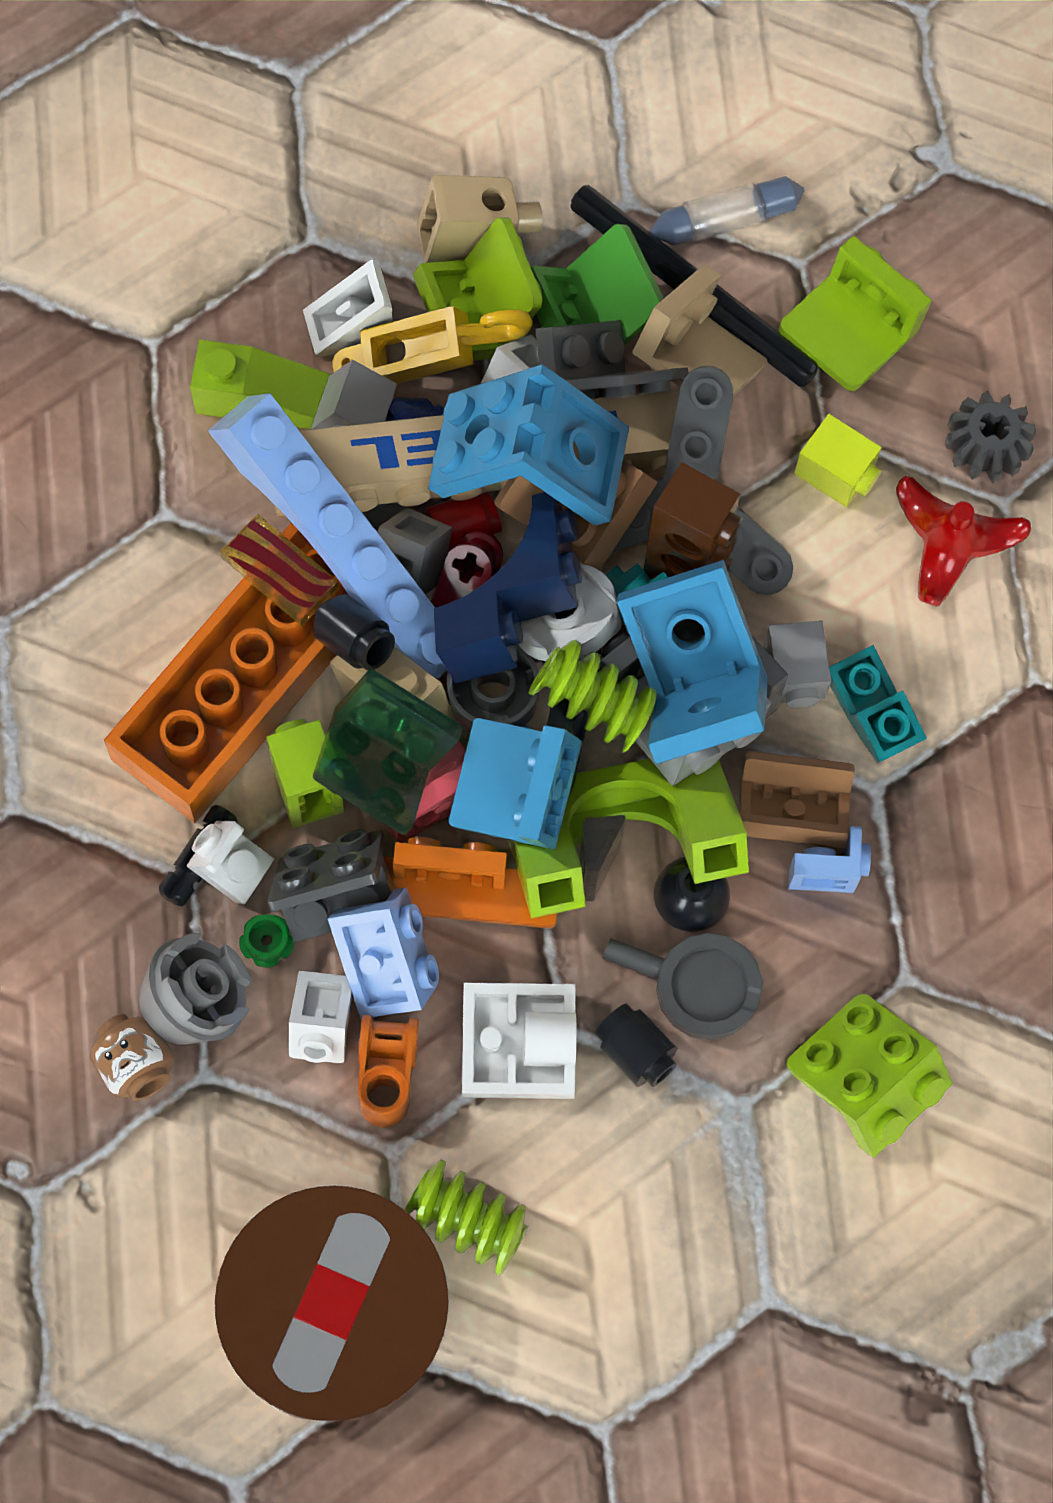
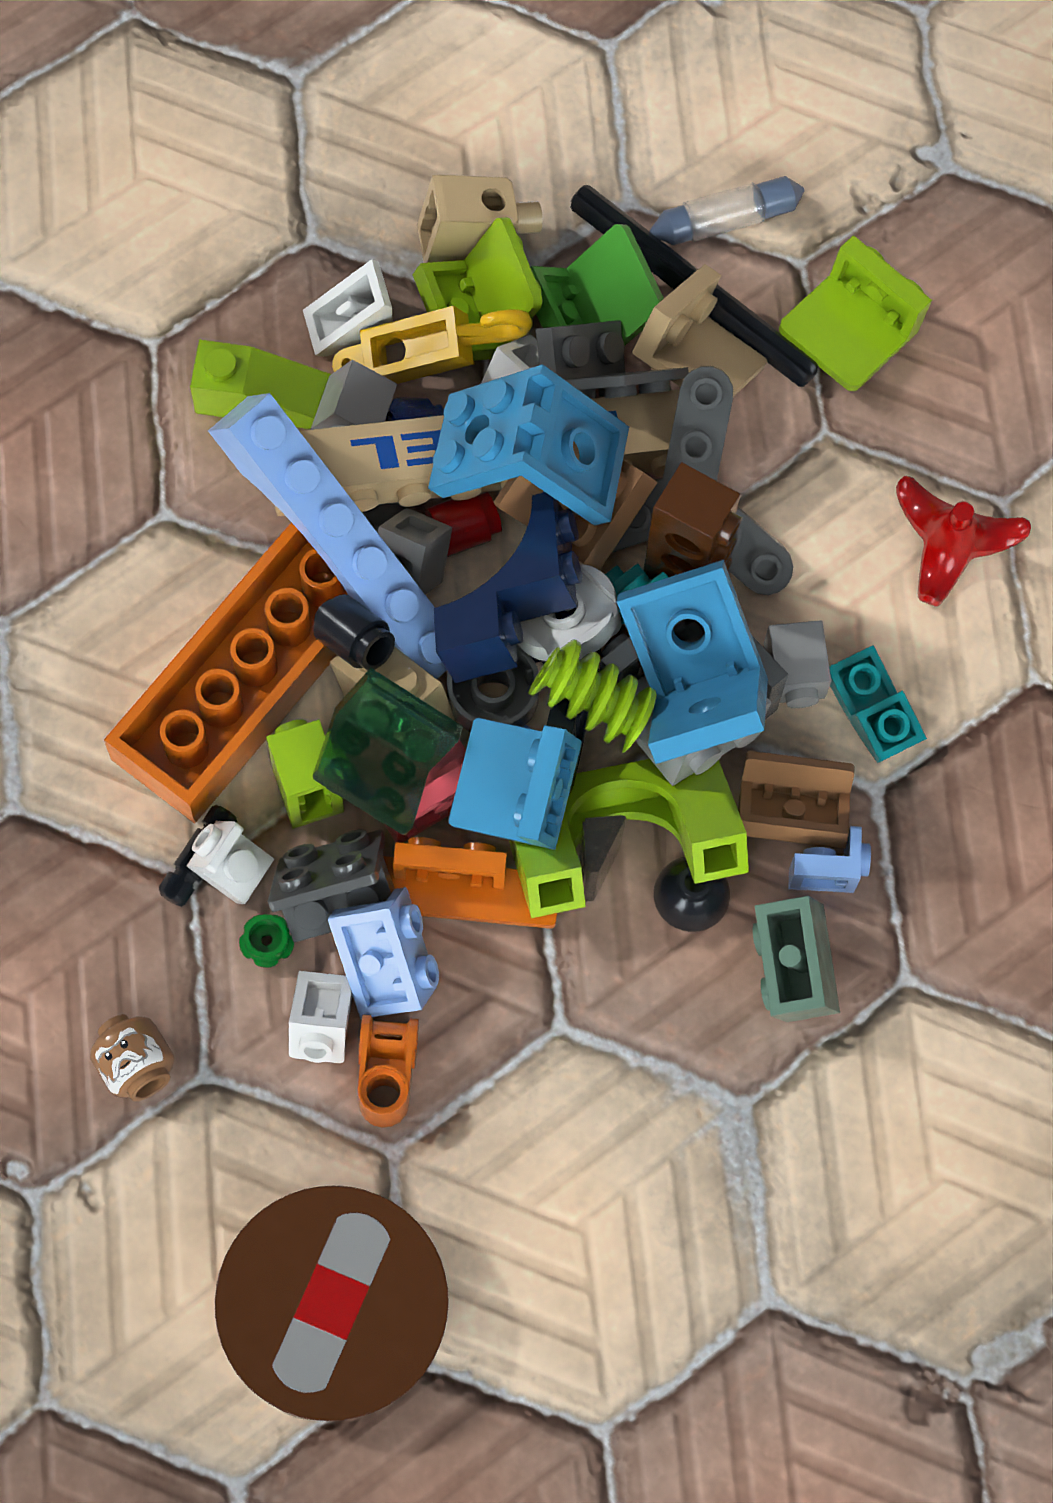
(194, 991): light grey cone -> none
(279, 569): tile -> none
(458, 574): dark red piece -> none
(468, 1216): lime piece -> none
(519, 1040): white plate -> none
(637, 1046): black brick -> none
(703, 985): dark grey piece -> none
(795, 959): none -> sand green brick
(839, 461): neon yellow brick -> none
(872, 1071): lime bracket -> none
(990, 436): dark grey gear -> none

